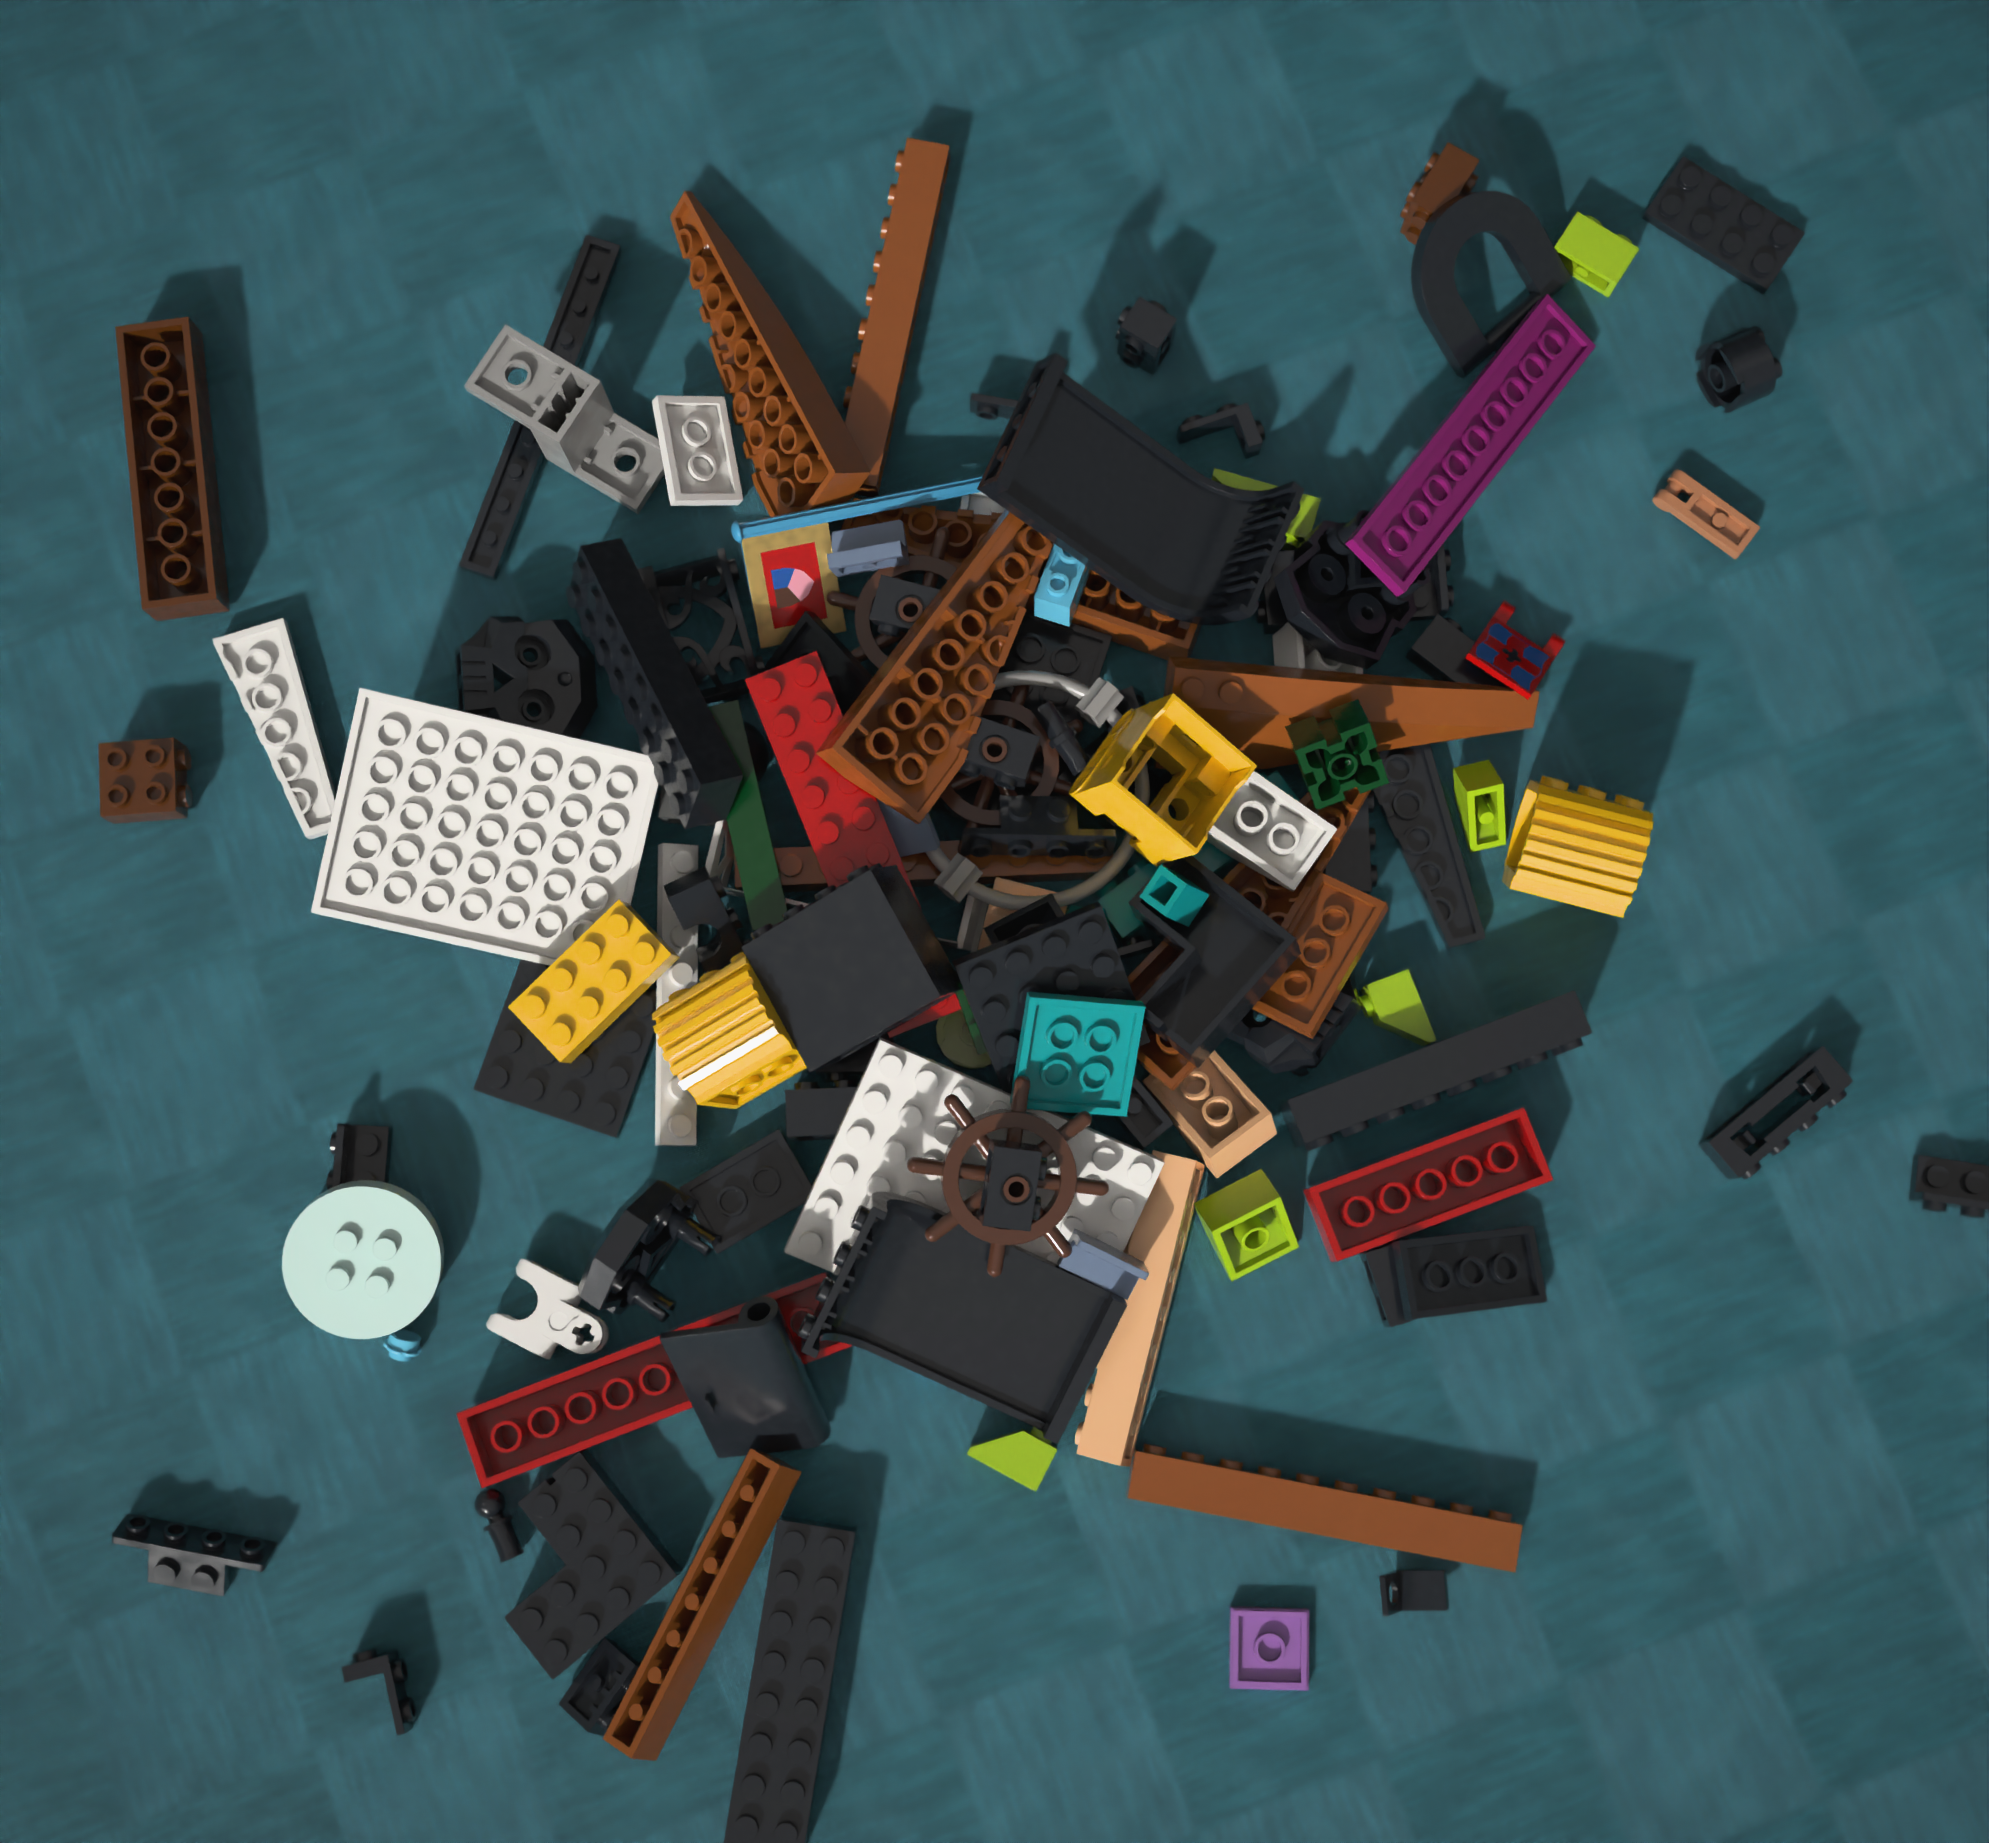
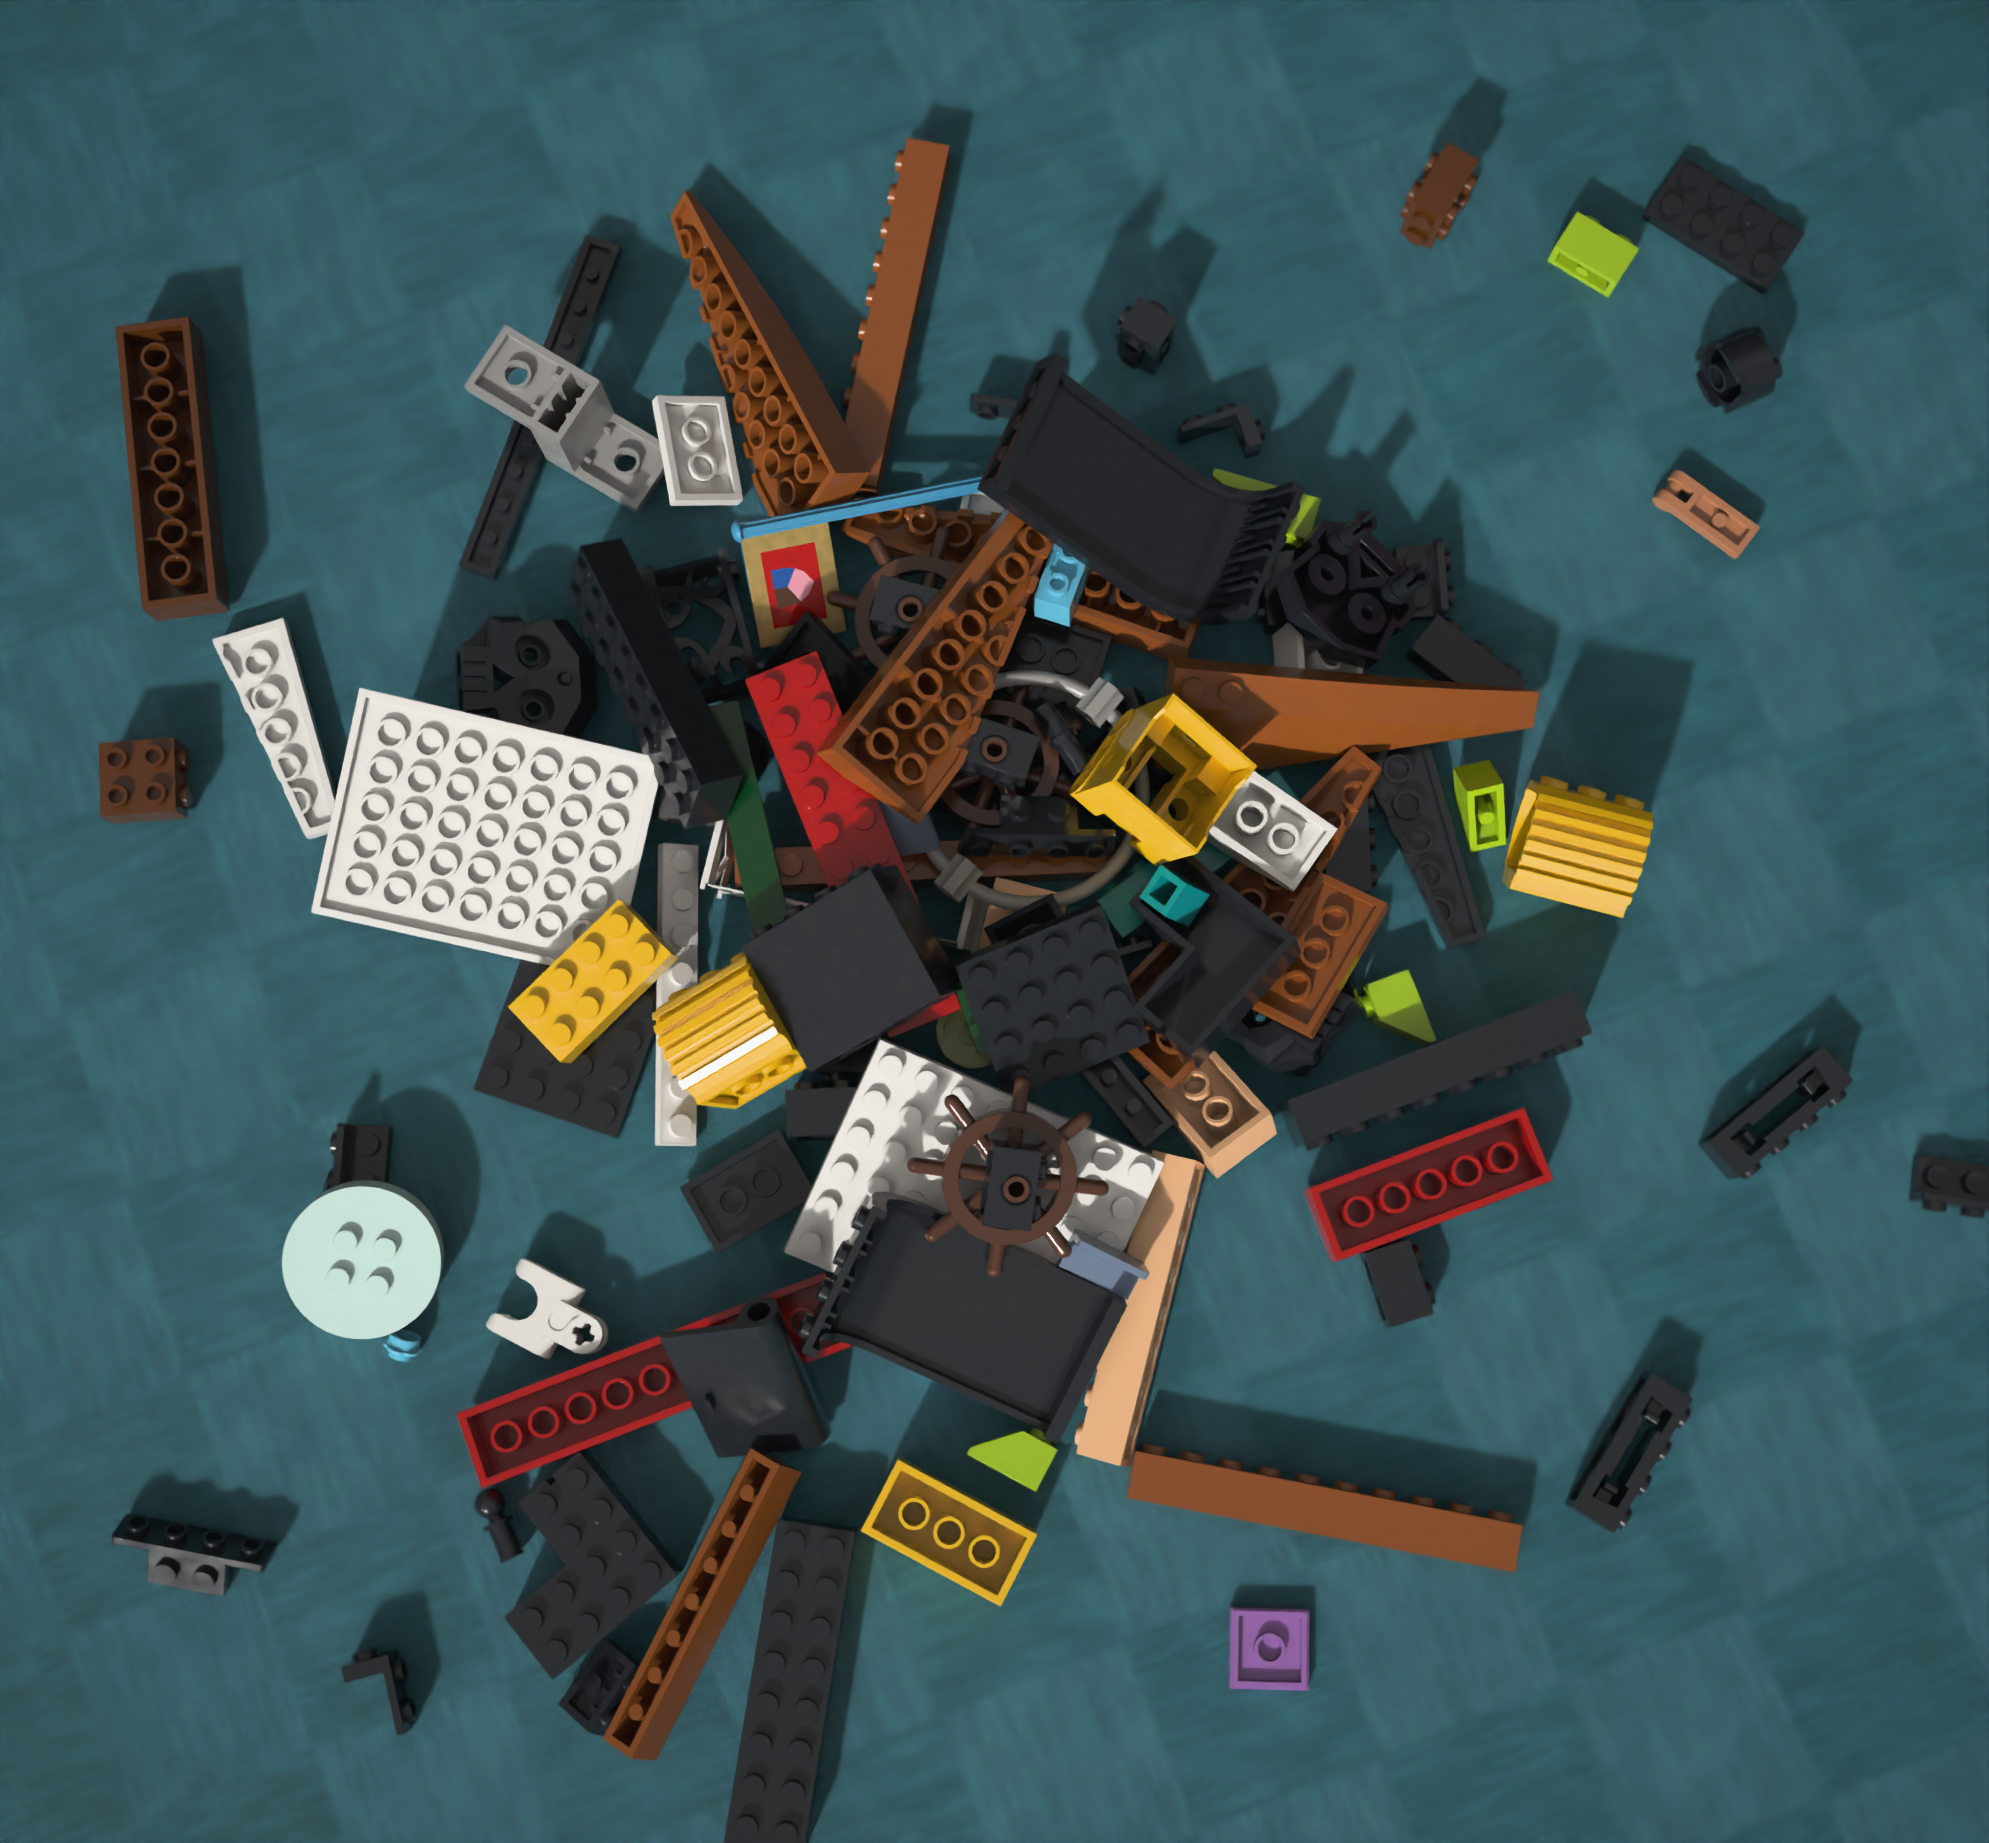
(637, 1247): black brick -> none
(698, 901): black arch -> none
(868, 548): sand blue panel -> none
(949, 1531): none -> yellow brick
(1079, 1052): teal plate -> none
(1247, 1224): lime slope -> none
(1337, 754): dark green brick -> none
(1414, 1591): black bracket -> none
(1435, 261): black piece -> none
(1469, 1272): black plate -> none
(1470, 446): magenta plate -> none
(1511, 655): red flag -> none
(1651, 1448): none -> black brick

